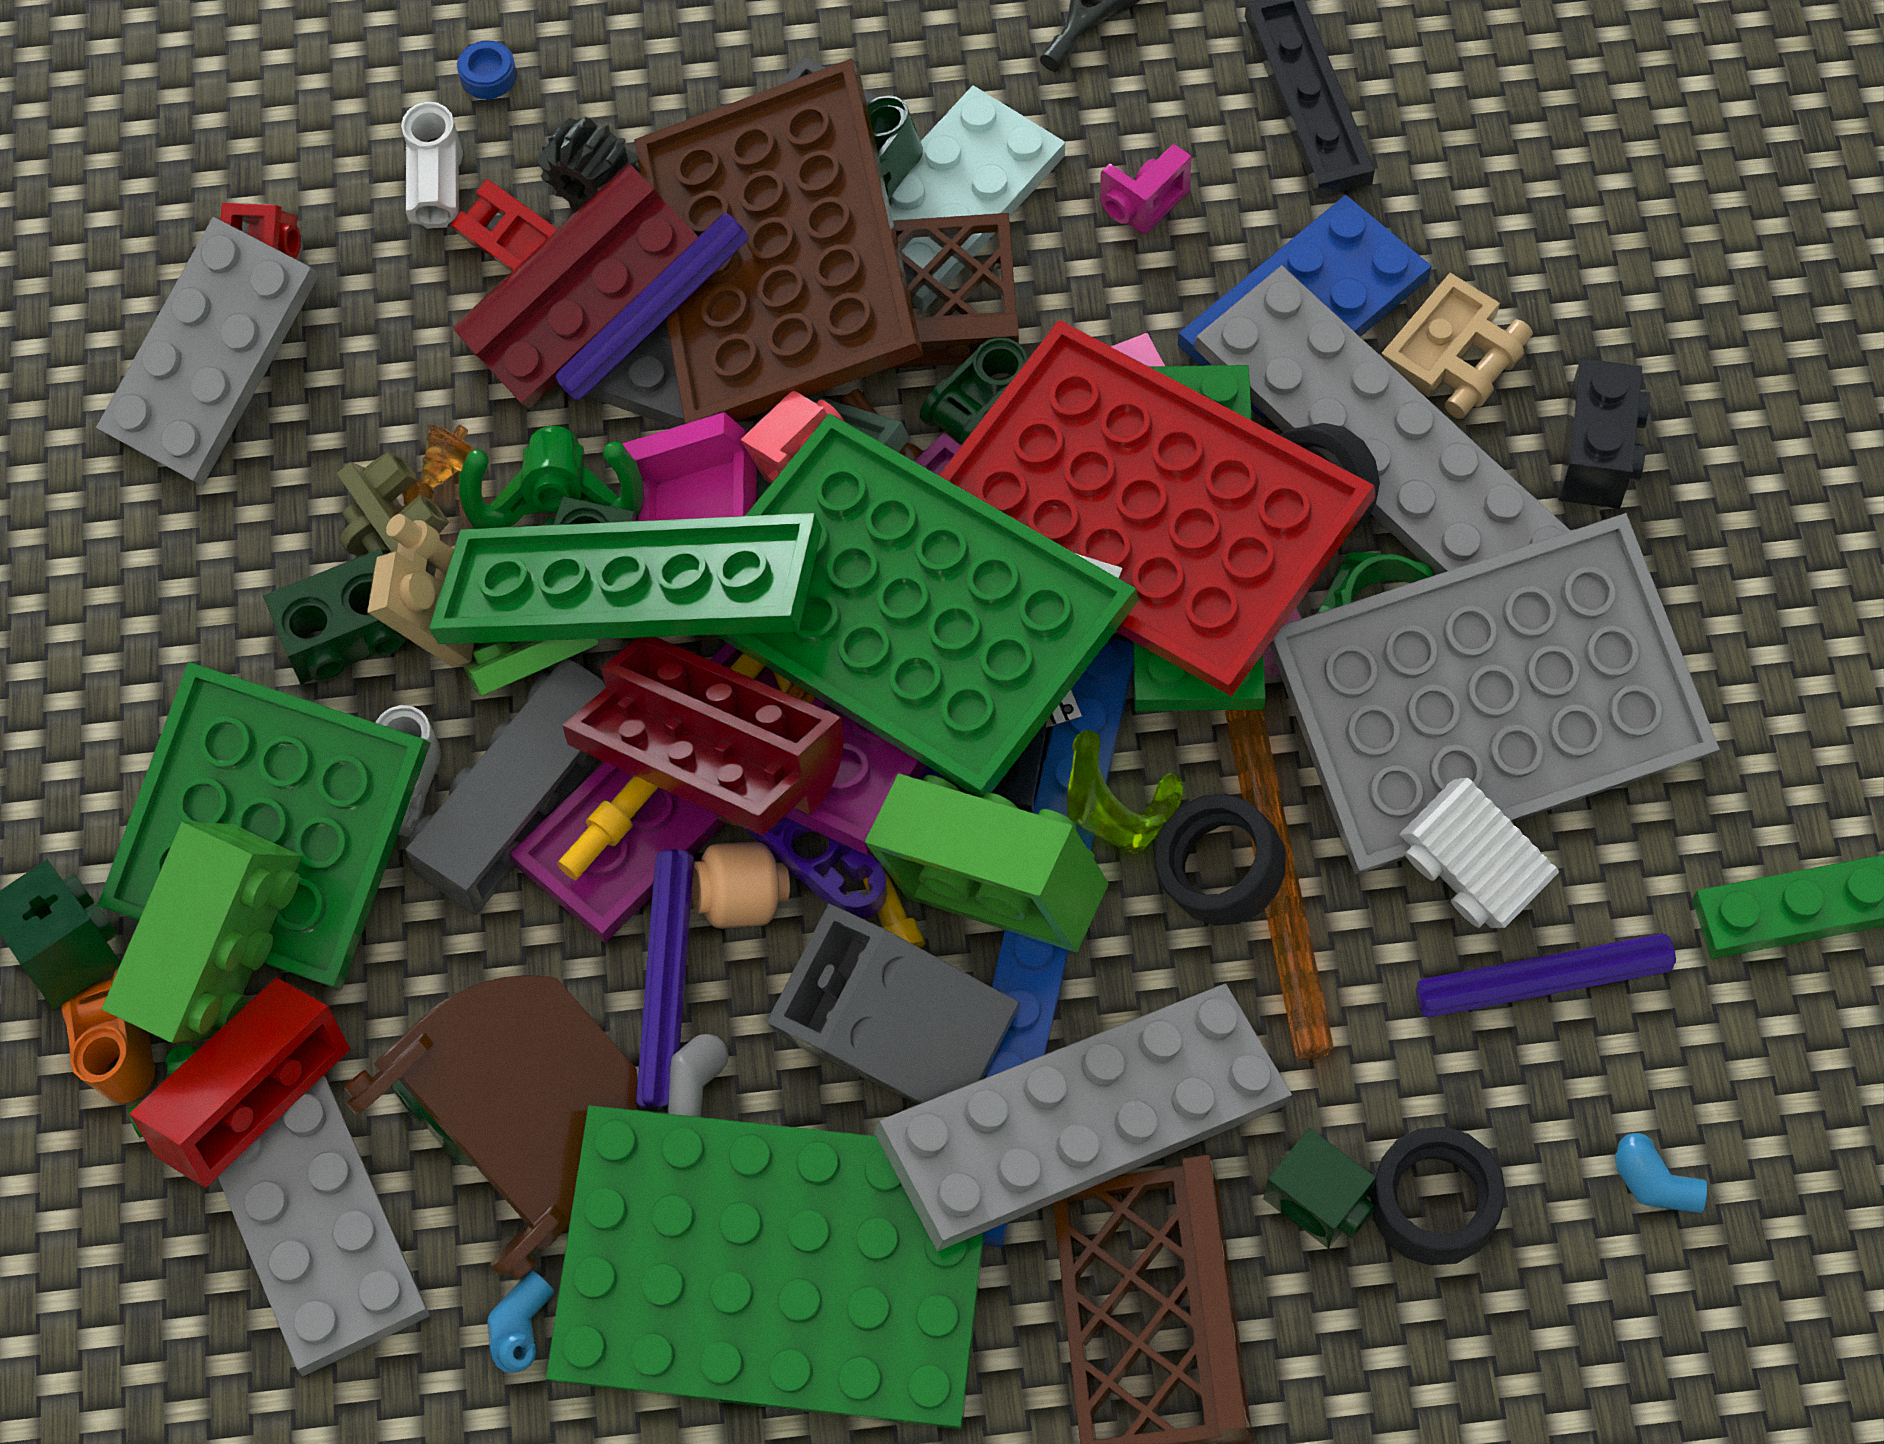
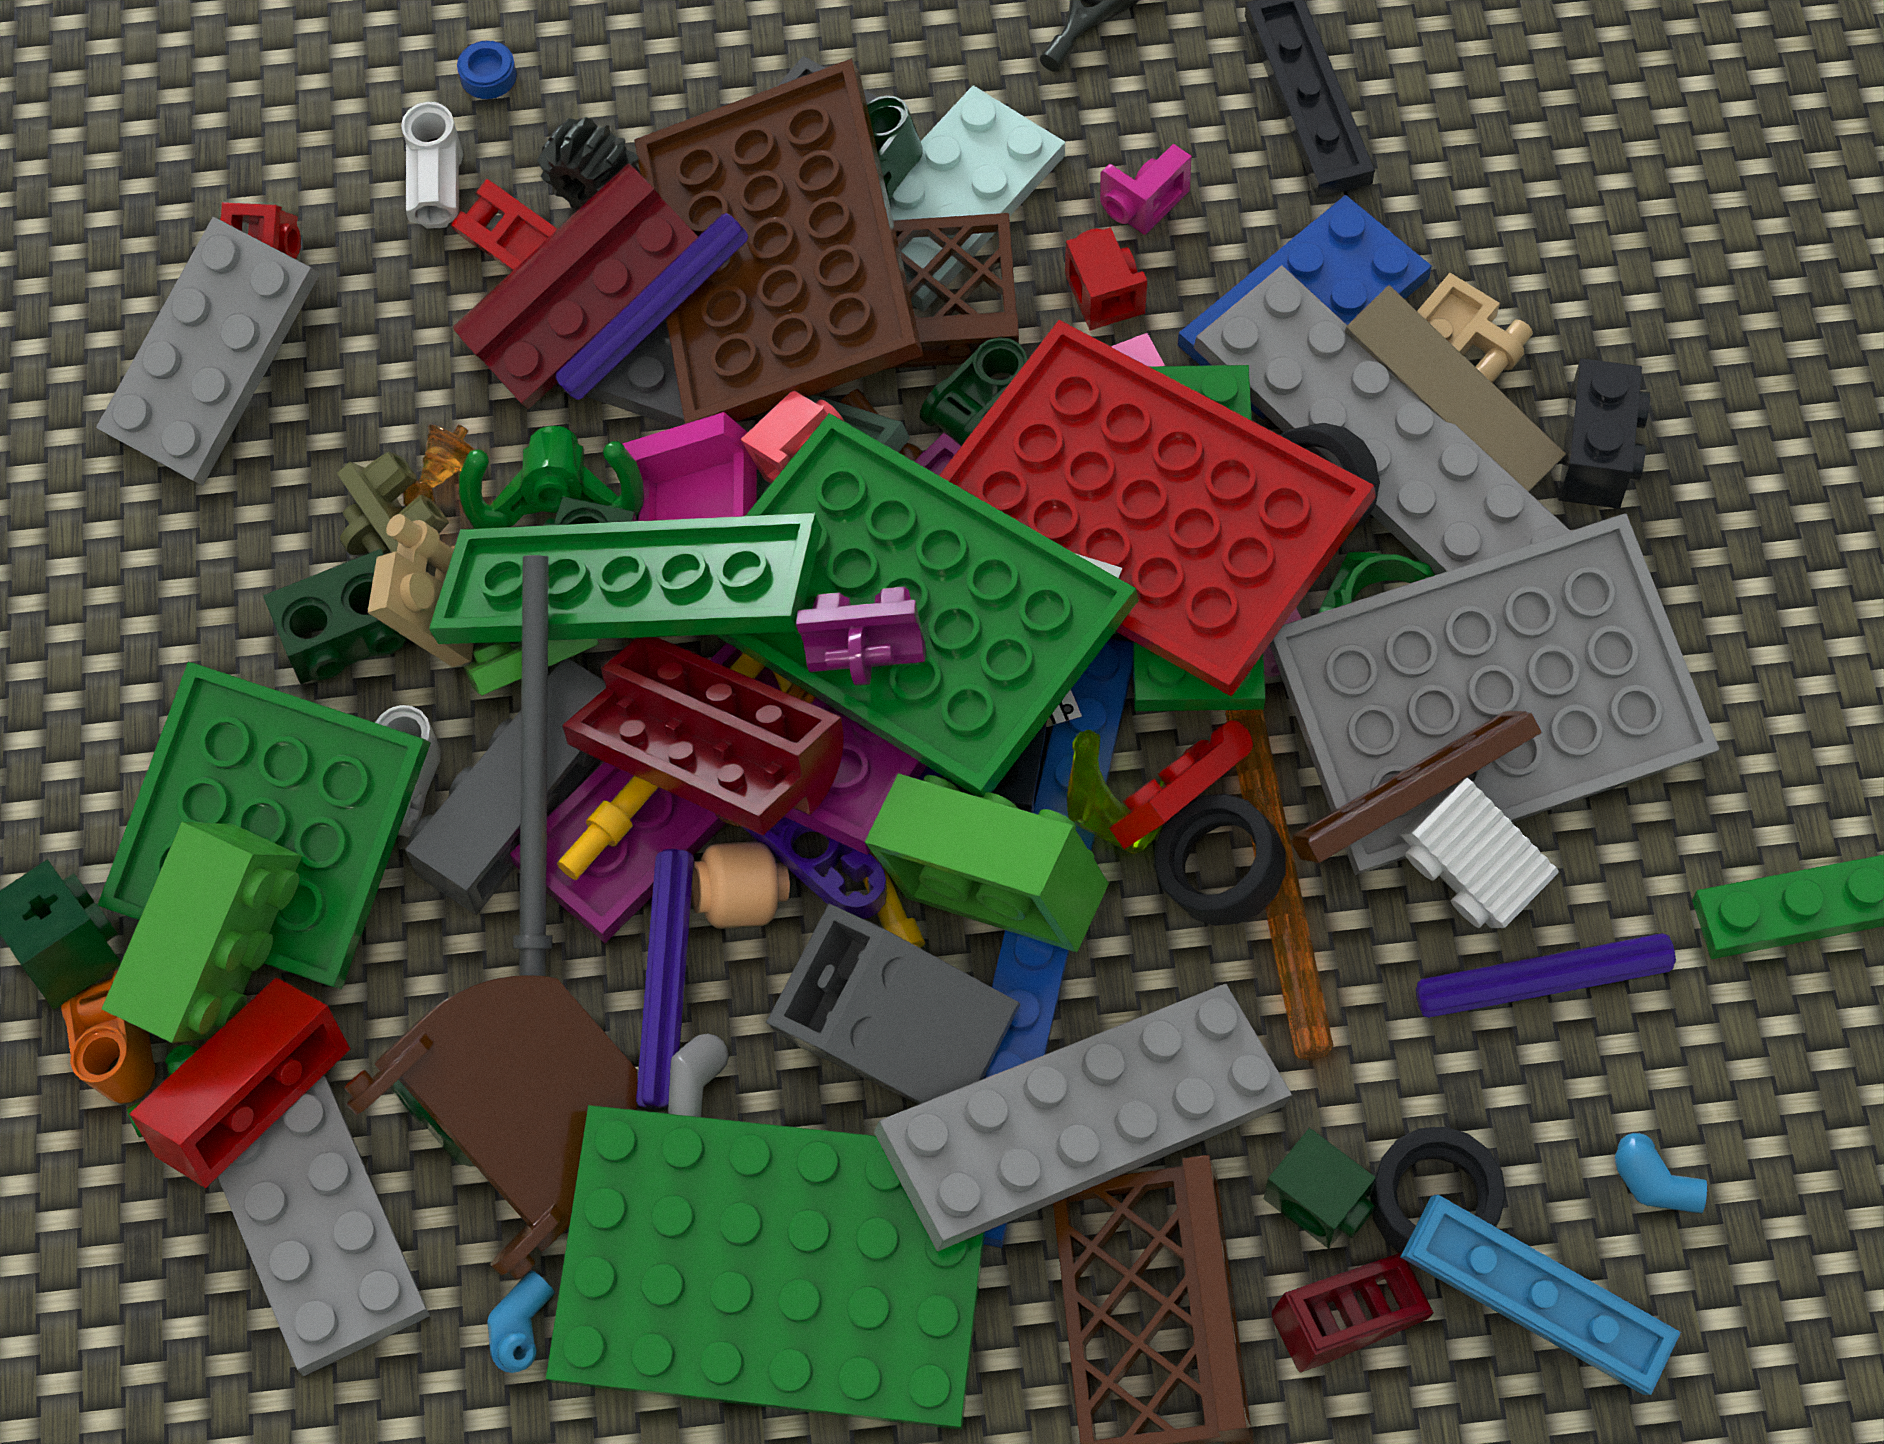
(534, 727): none -> dark grey bar
(861, 635): none -> magenta hips
(1104, 278): none -> red brick
(1182, 781): none -> red plate
(1311, 1329): none -> dark red slope
(1414, 785): none -> reddish brown tile
(1453, 387): none -> dark tan tile
(1540, 1294): none -> dark azure tile

